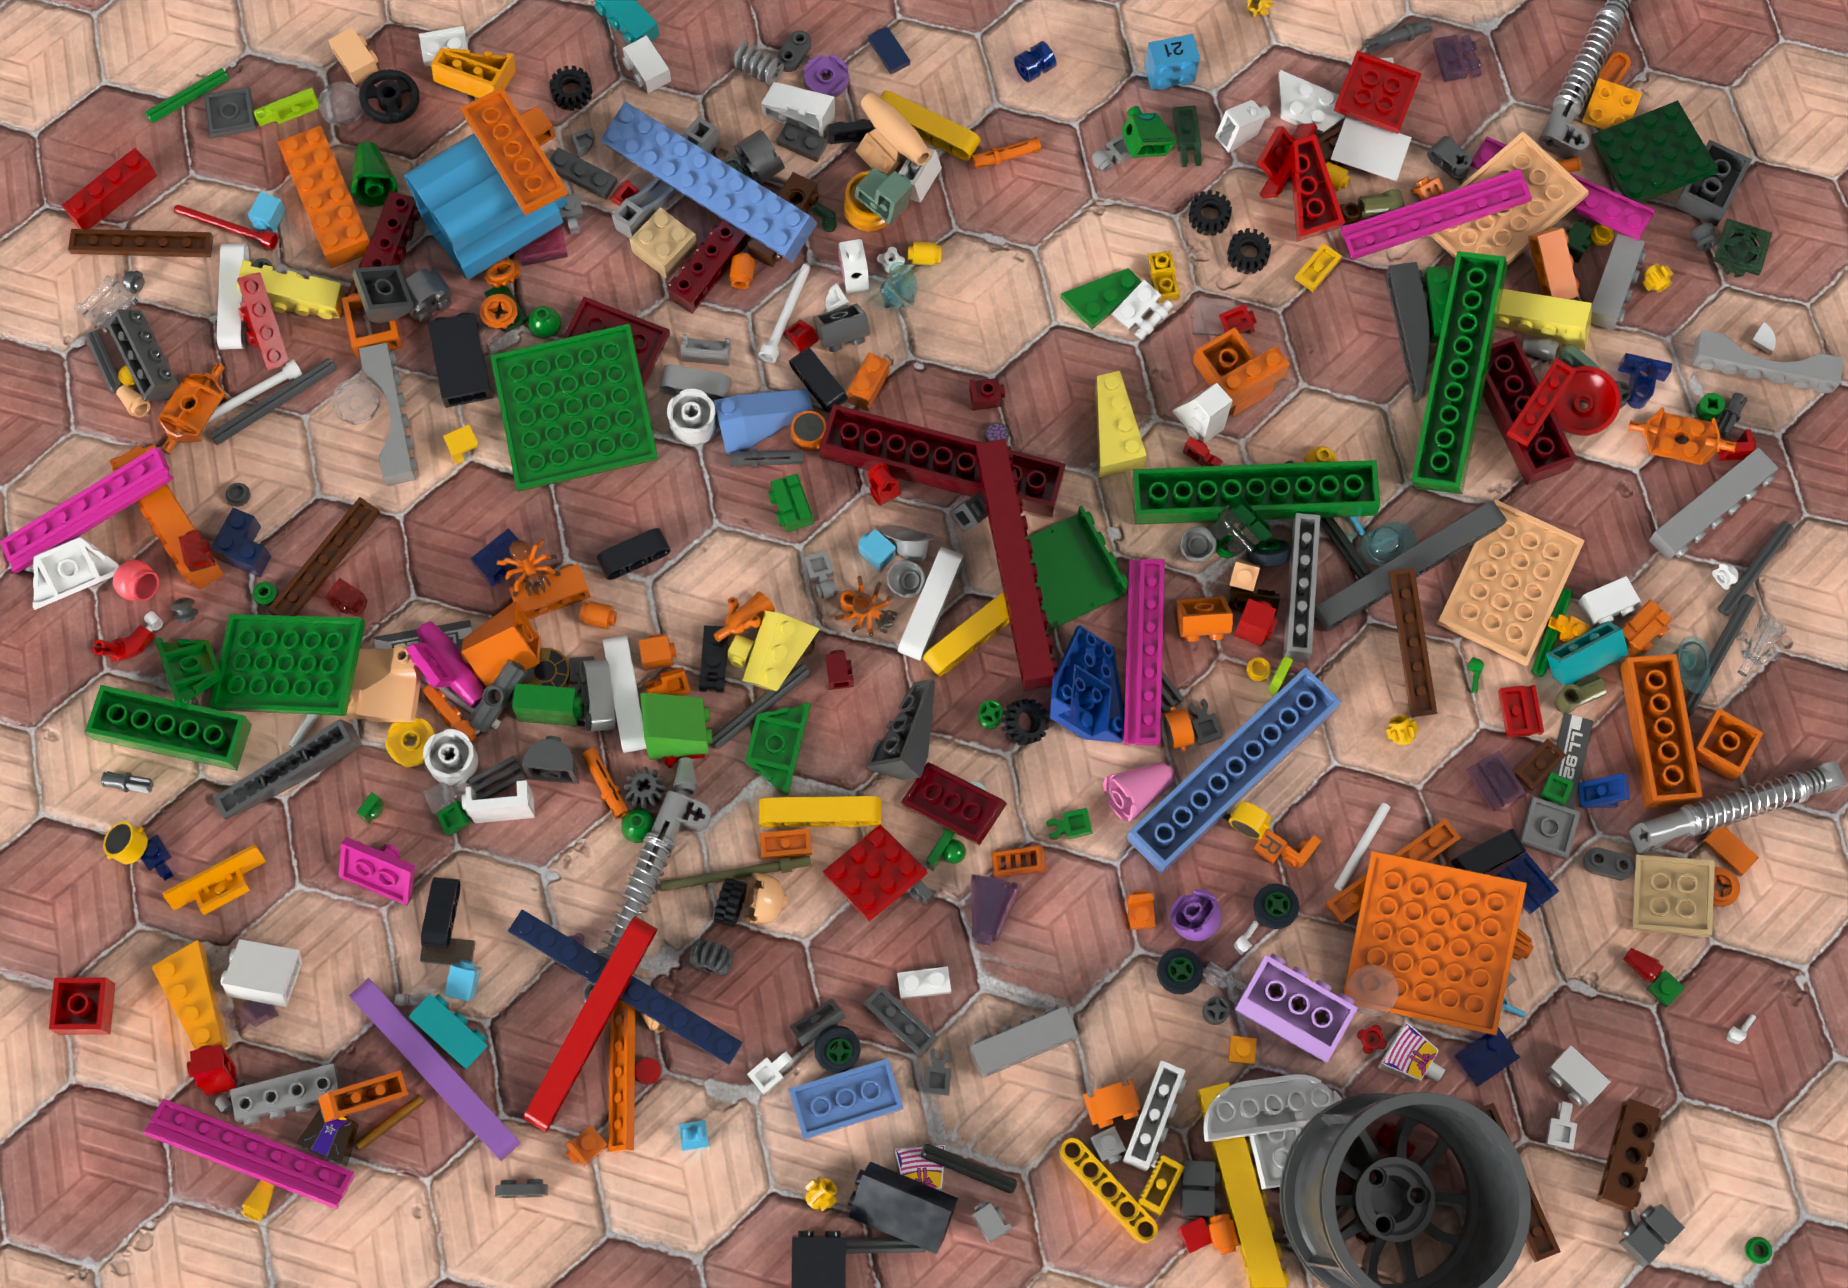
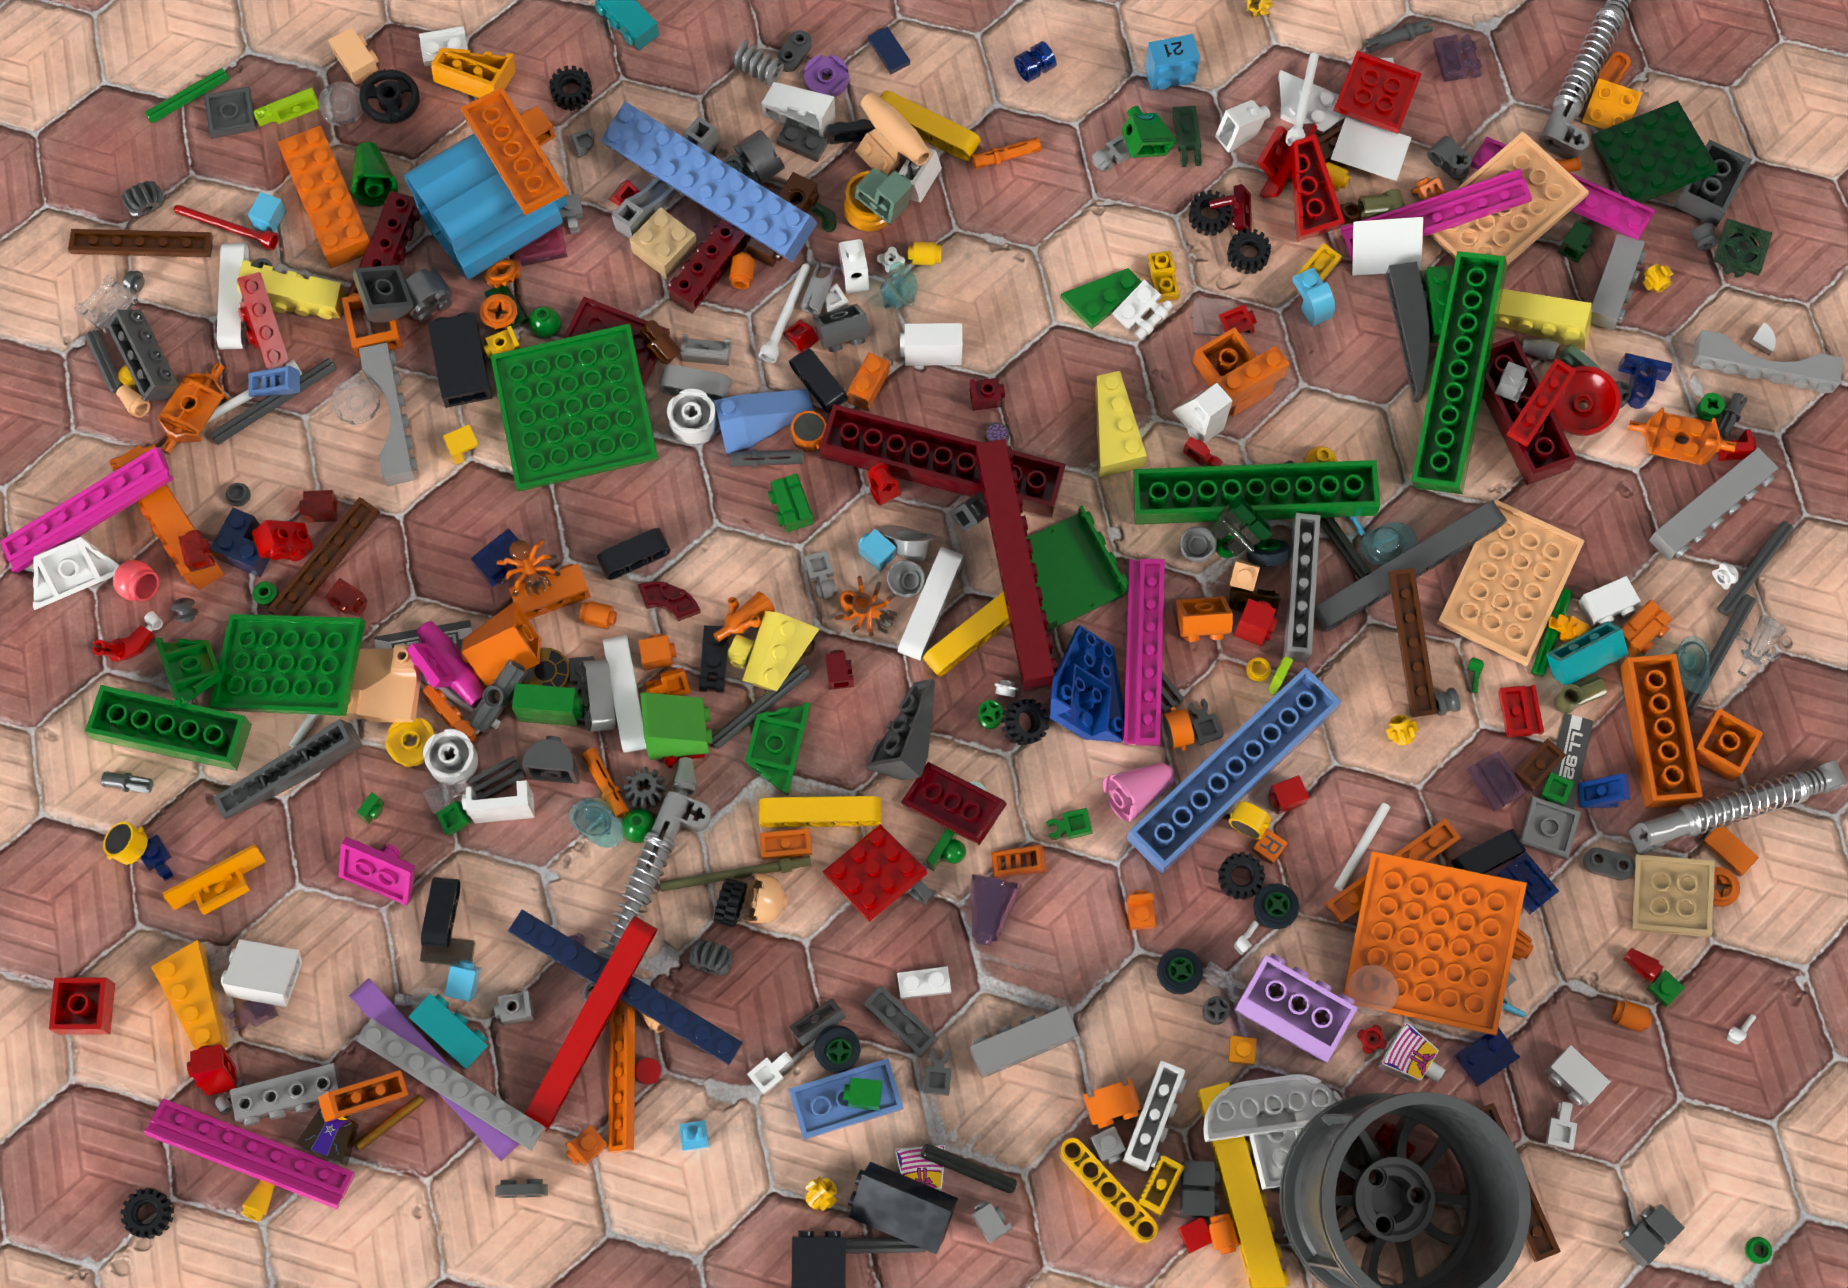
(109, 190): red brick -> none
(132, 1207): none -> black tyre
(143, 198): none -> dark grey gear
(282, 540): none -> red brick
(288, 382): none -> medium blue slope
(319, 506): none -> clear red brick
(451, 1084): none -> light grey plate
(501, 342): none -> yellow brick
(523, 1012): none -> light grey brick
(583, 173): dark grey plate -> none
(596, 822): none -> clear light blue piece
(646, 64): white brick -> none
(659, 342): none -> reddish brown arm
(670, 598): none -> dark red tile
(817, 291): none -> light grey piece
(863, 1094): none -> green brick
(932, 344): none -> white brick
(1006, 688): none -> white plate
(1196, 915): medium lavender cylinder -> none
(1242, 207): none -> dark red plate
(1248, 862): none -> black tyre
(1287, 795): none -> red brick
(1296, 131): none -> white piece
(1305, 851): orange bracket -> none
(1317, 297): none -> medium azure brick
(1385, 244): none -> white sticker
(1447, 701): none -> dark grey wheel
(1512, 382): none -> light grey brick
(1554, 263): orange brick -> none
(1601, 235): yellow plate -> none
(1610, 1190): reddish brown brick -> none
(1631, 1015): none -> orange brick

